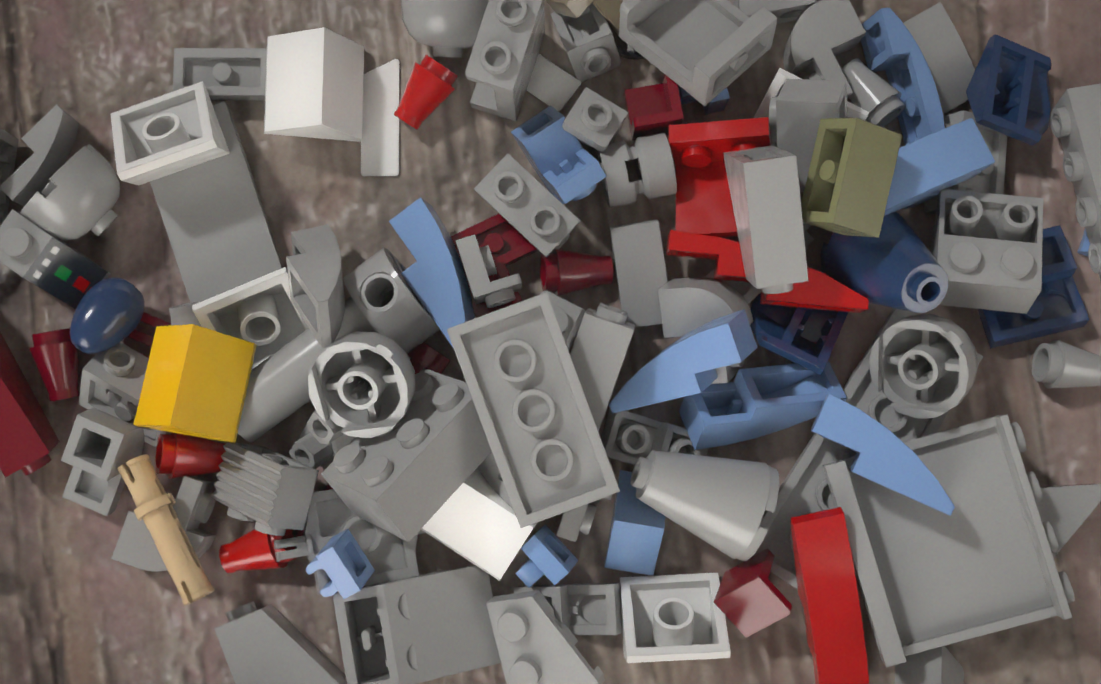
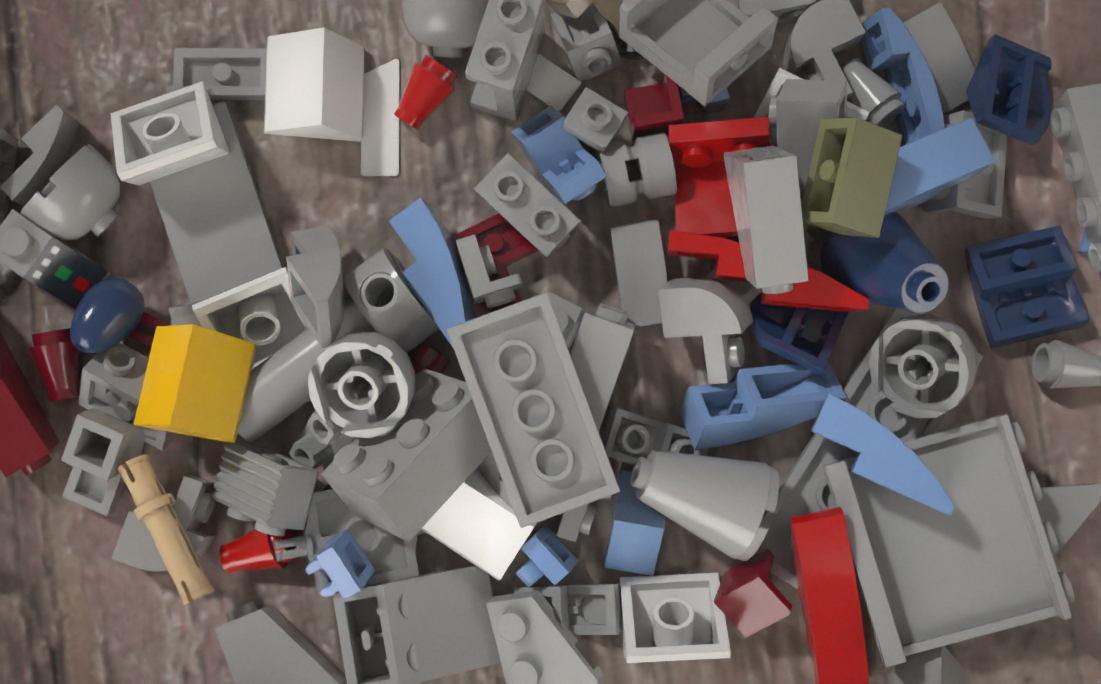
(187, 455): red cone -> none
(574, 271): dark red cone -> none
(688, 363): medium blue slope -> none
(989, 249): light grey slope -> none

